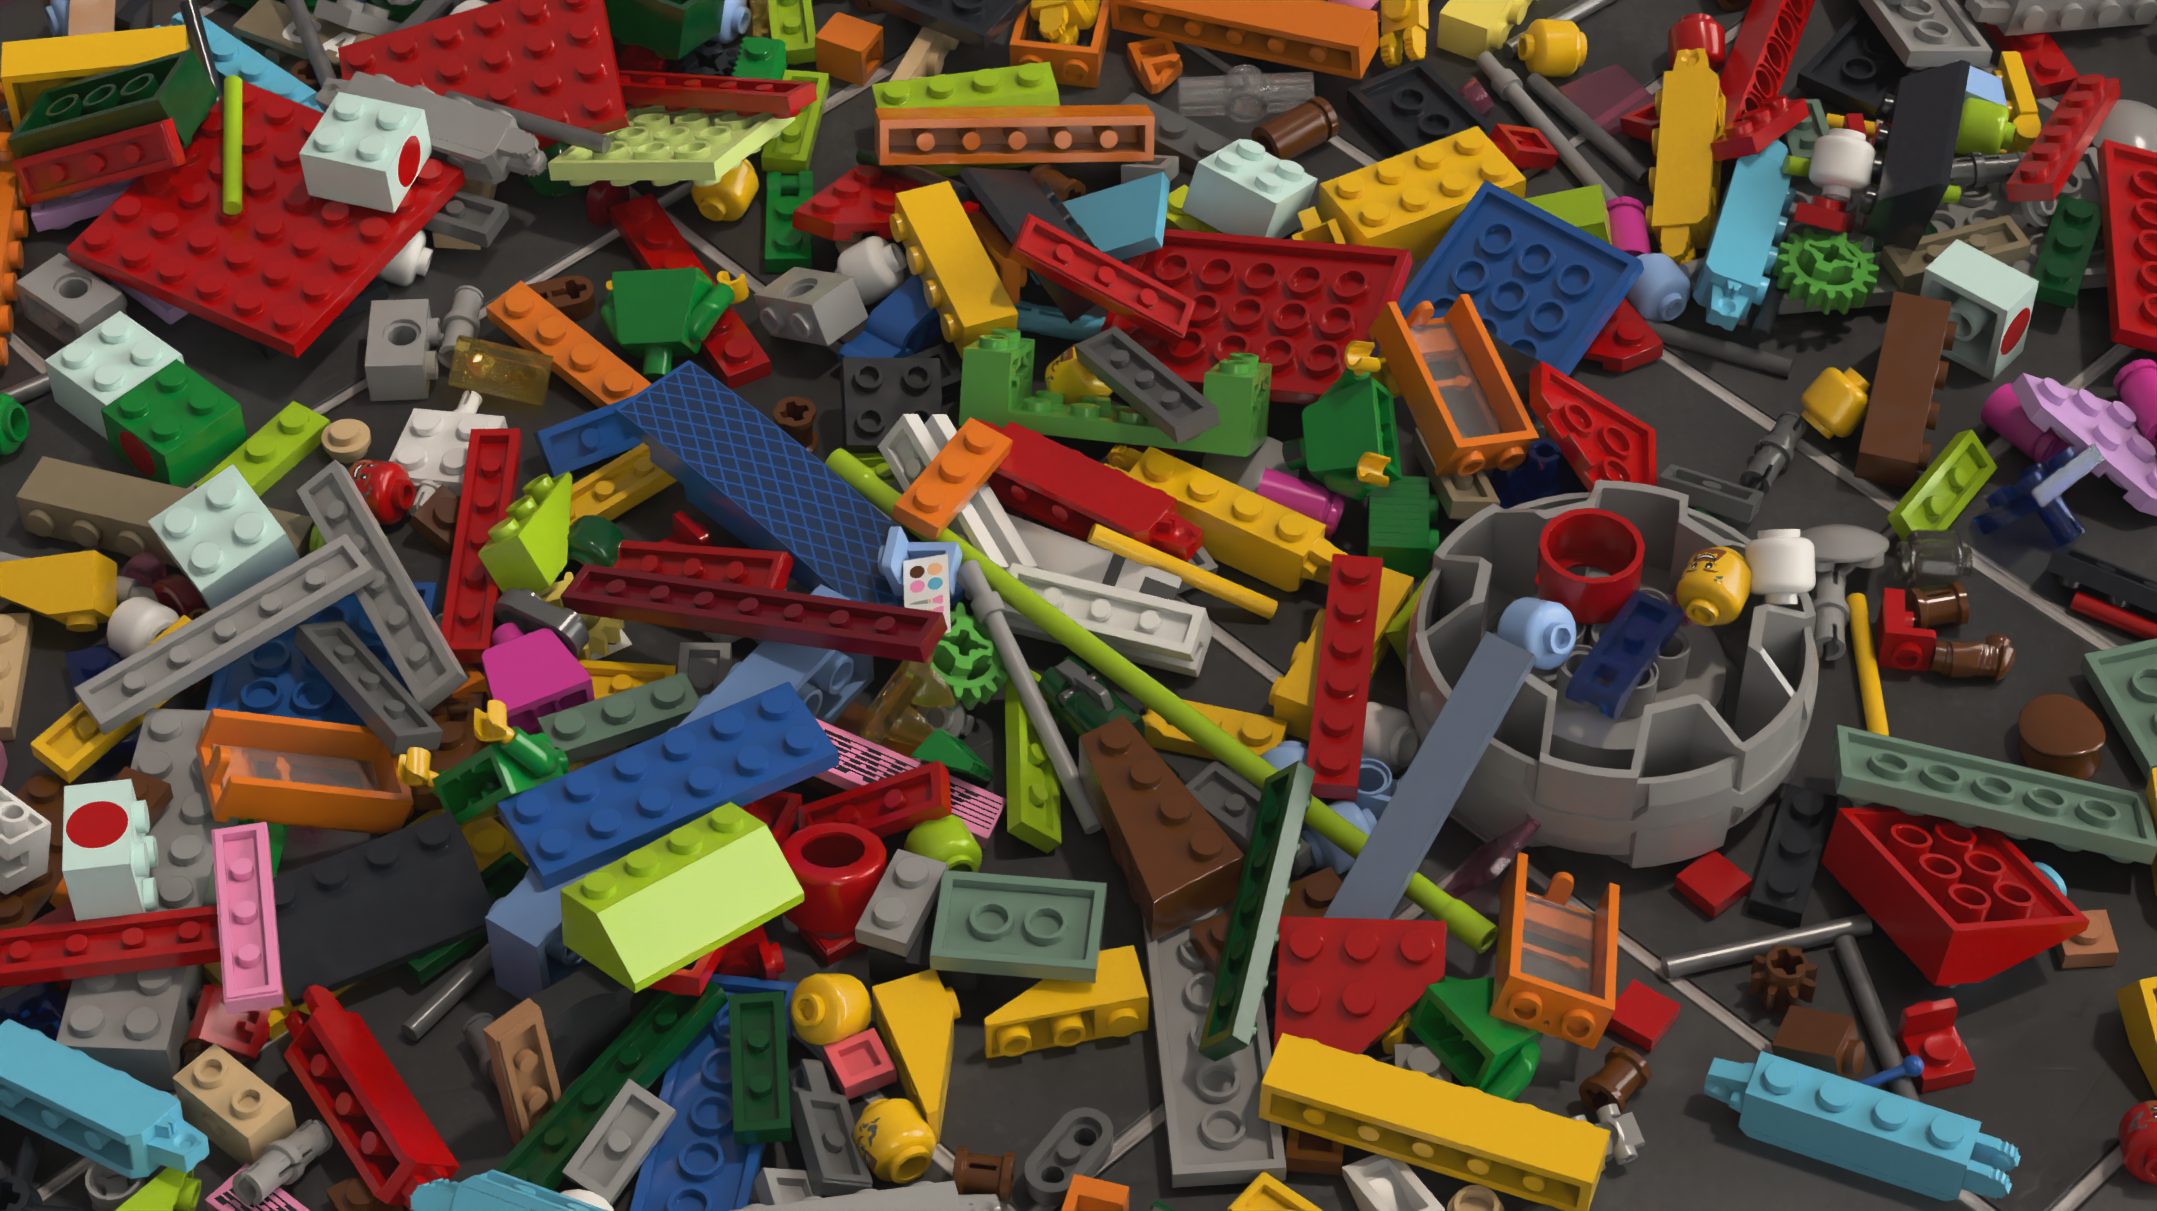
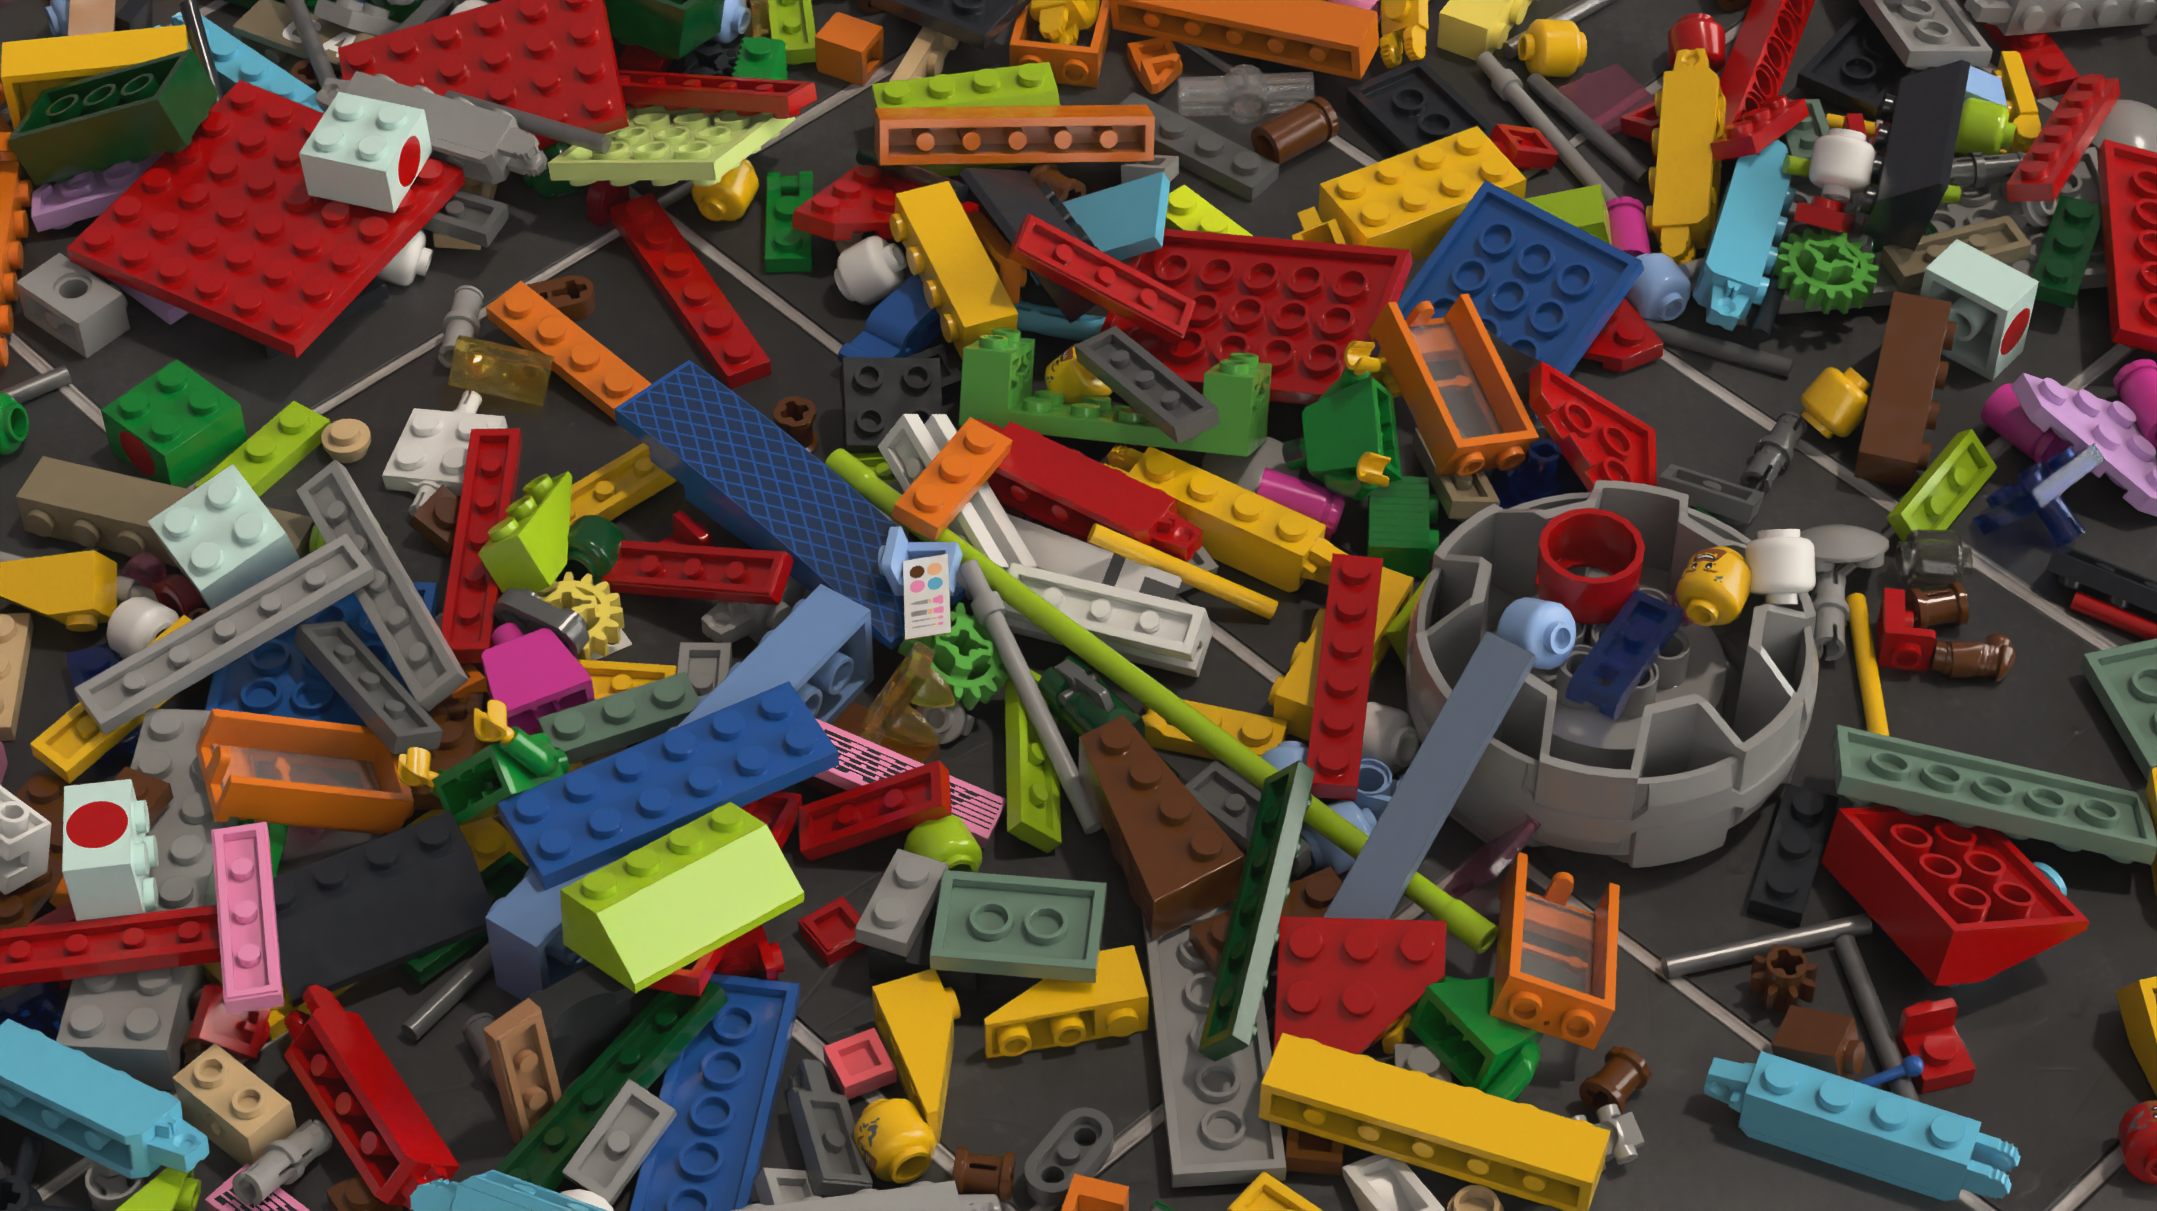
(99, 161): red tile -> none
(105, 367): light aqua brick -> none
(232, 145): lime bar -> none
(384, 488): red head -> none
(401, 349): light grey brick -> none
(583, 440): blue plate -> none
(666, 312): green torso -> none
(756, 612): dark red plate -> none
(759, 1068): dark green plate -> none
(796, 142): lime plate -> none
(811, 306): light grey brick -> none
(829, 1008): yellow head -> none
(838, 873): red piece -> none
(953, 754): green slope -> none
(1249, 191): light aqua brick -> none
(1476, 95): clear pink hinge -> none
(1643, 1015): red tile -> none
(1713, 883): red tile -> none
(2061, 736): reddish brown piece -> none
(2092, 947): nougat plate -> none

